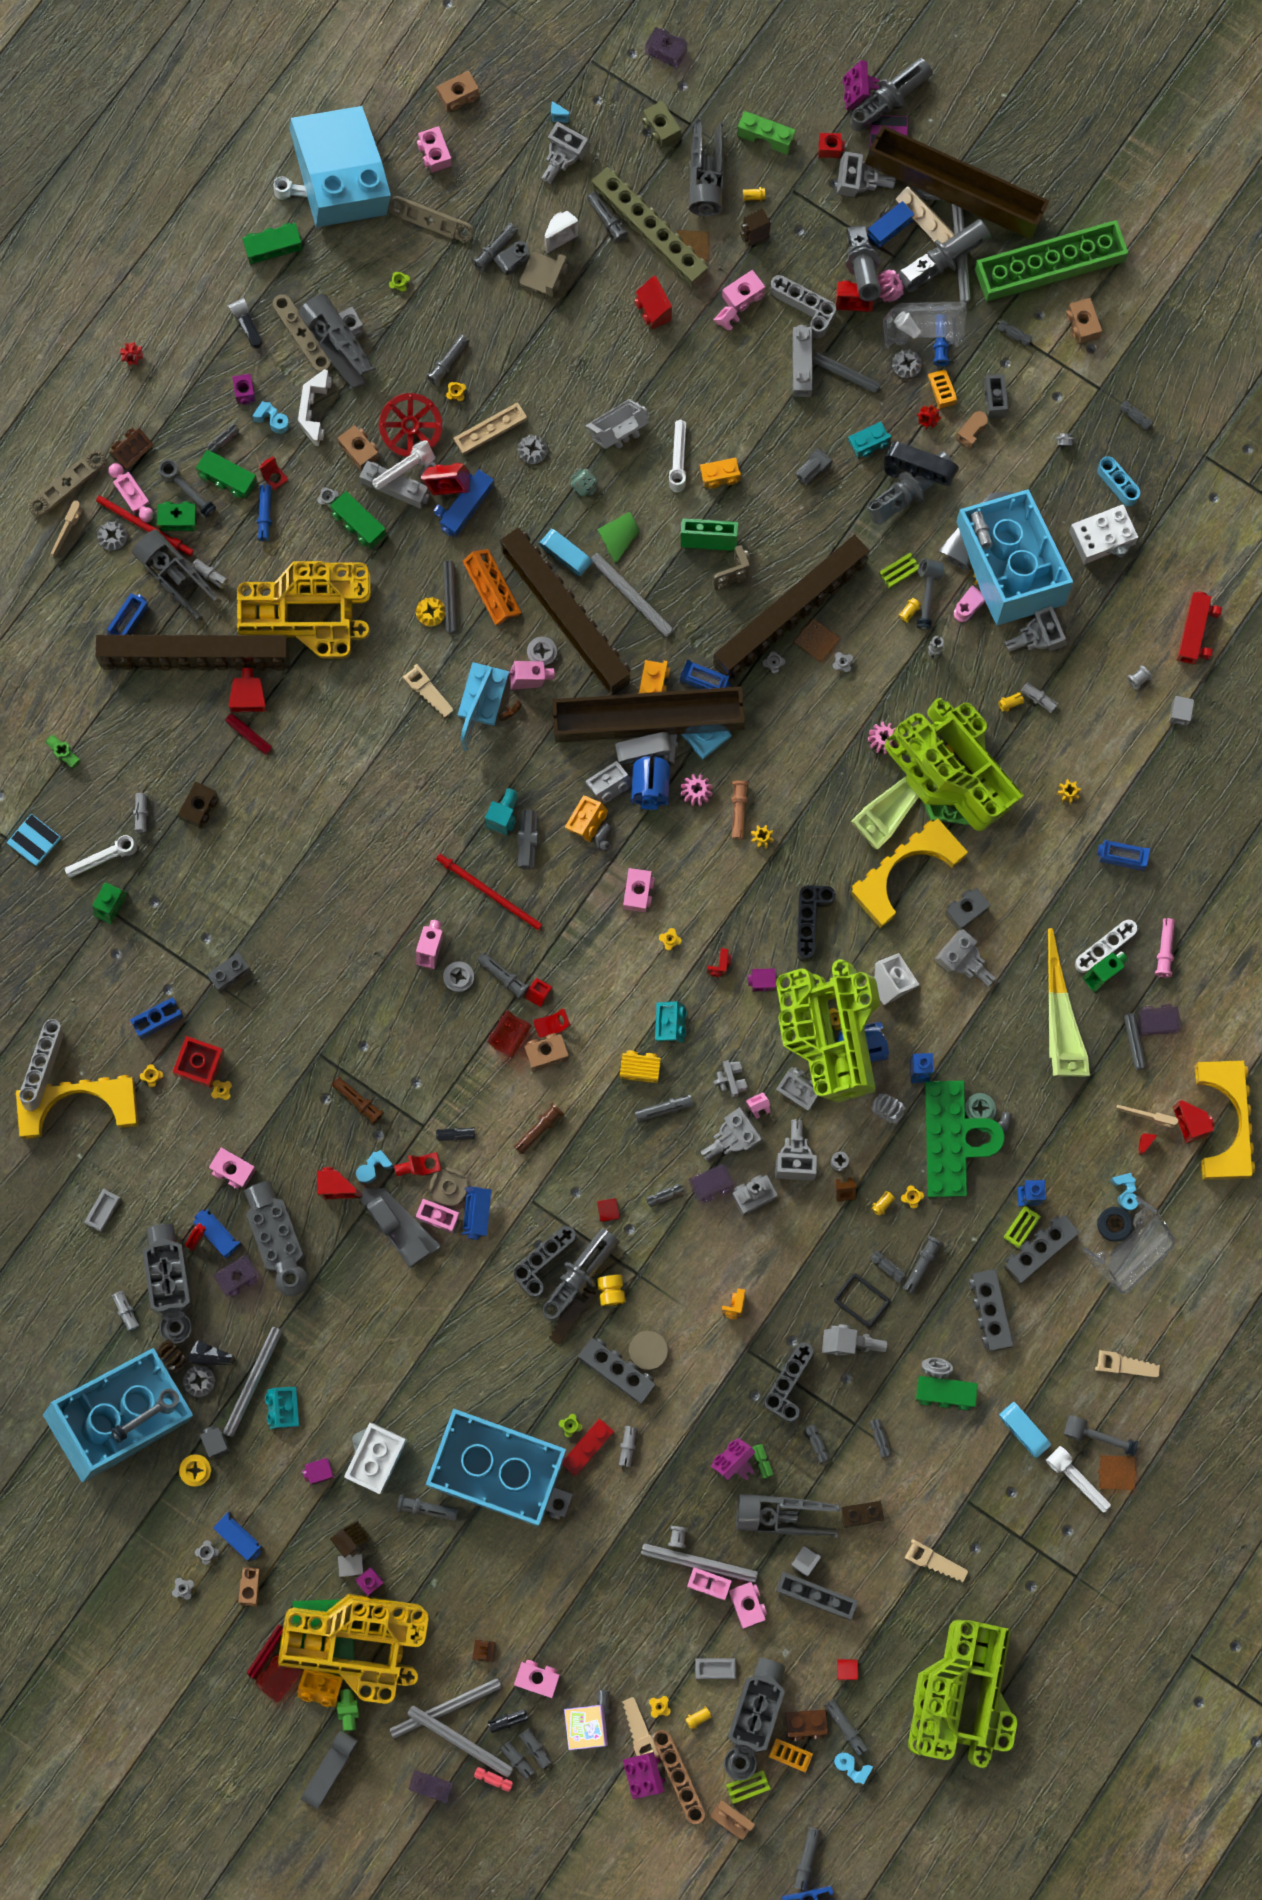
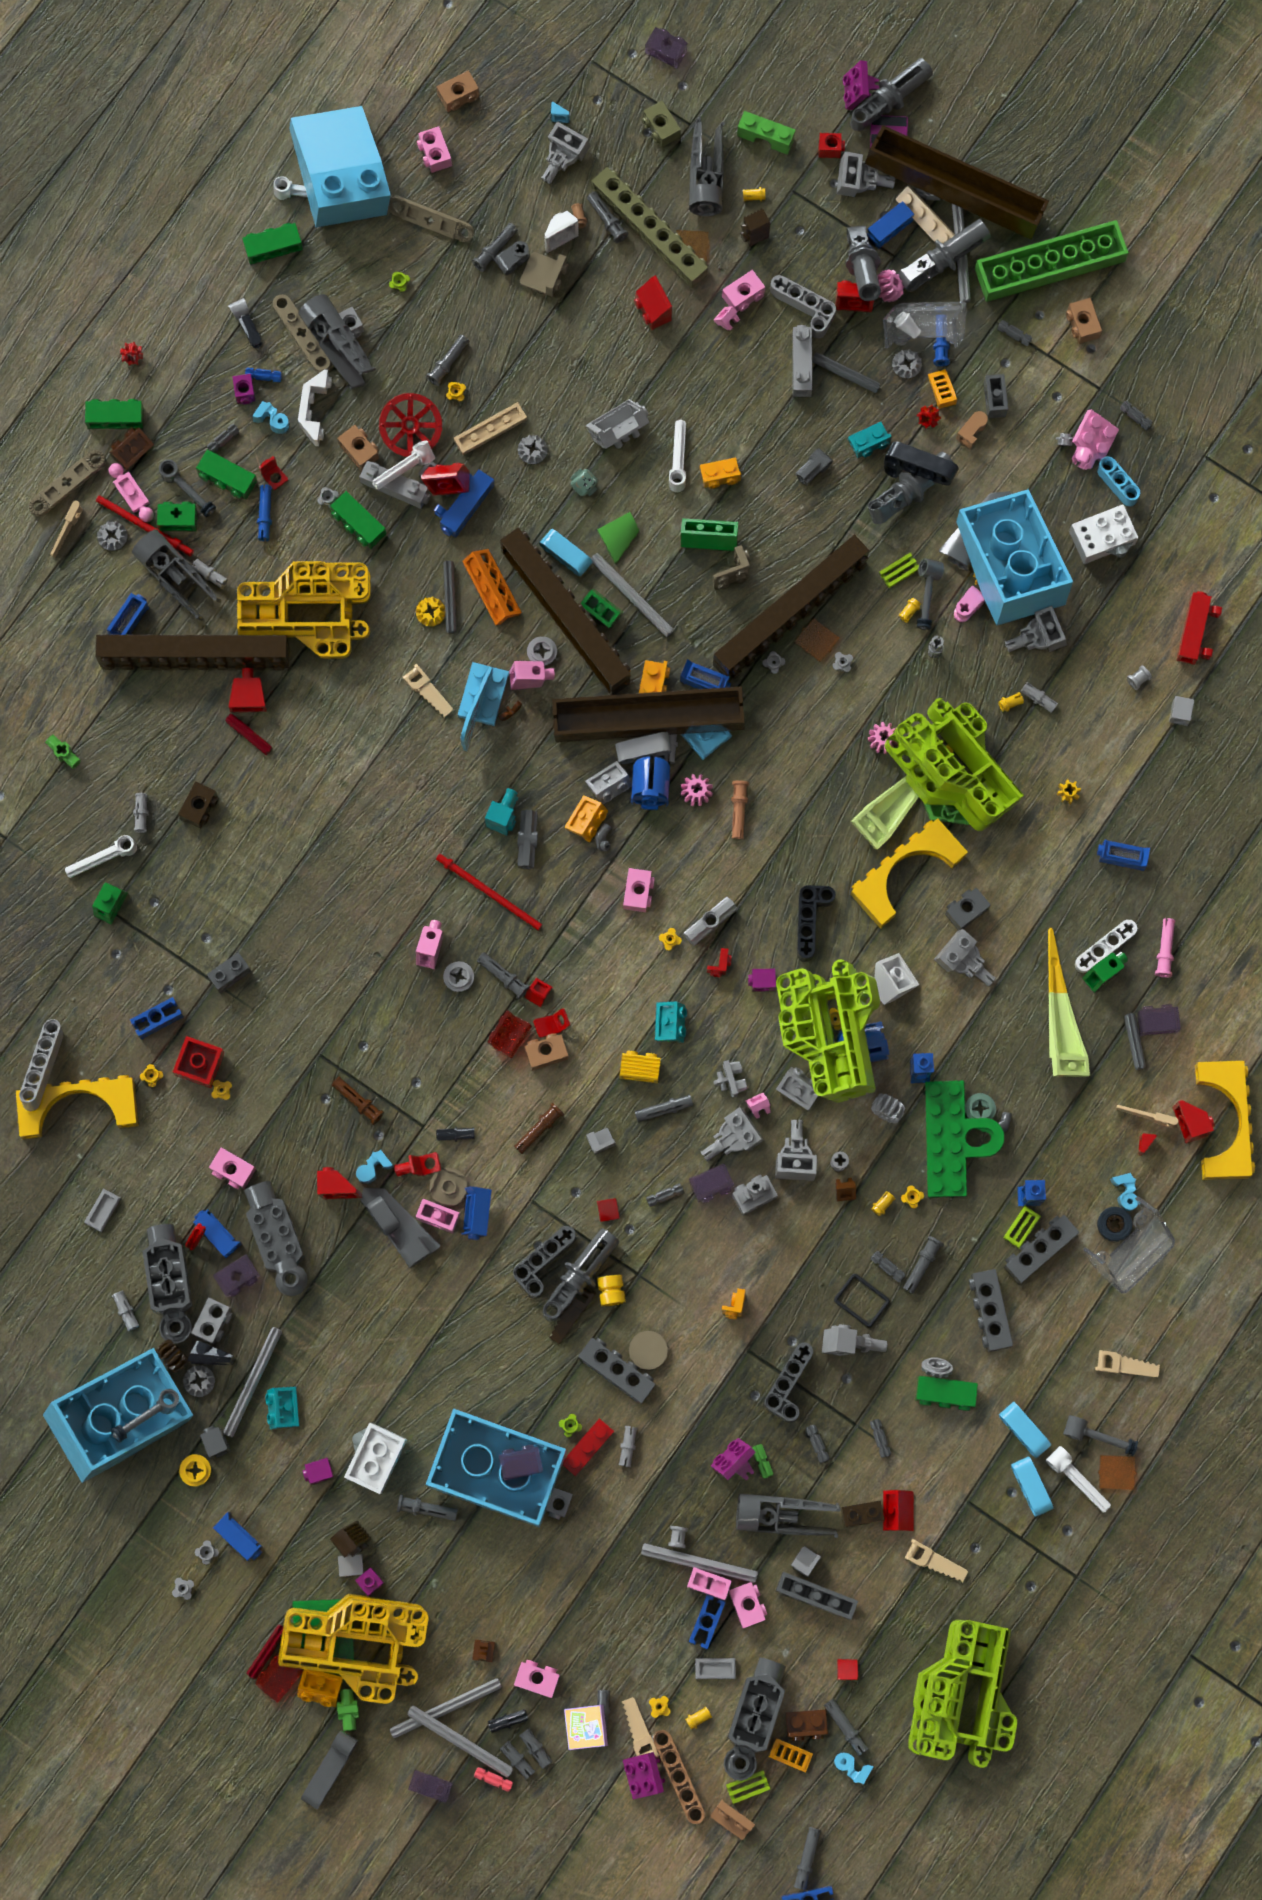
(34, 840): tile -> none
(114, 414): none -> green brick
(206, 1319): none -> light grey brick
(249, 1587): medium nougat leg -> none
(265, 375): none -> blue axle
(521, 1462): none -> clear purple piece
(579, 214): none -> medium nougat pin
(600, 1140): none -> light grey panel
(601, 608): none -> green brick
(702, 929): none -> light grey piece
(715, 1618): none -> blue piece
(759, 841): yellow gear -> none
(898, 1510): none -> red panel
(981, 530): light grey pin -> none
(1032, 1486): none -> medium azure beam
(1093, 440): none -> bright pink plate

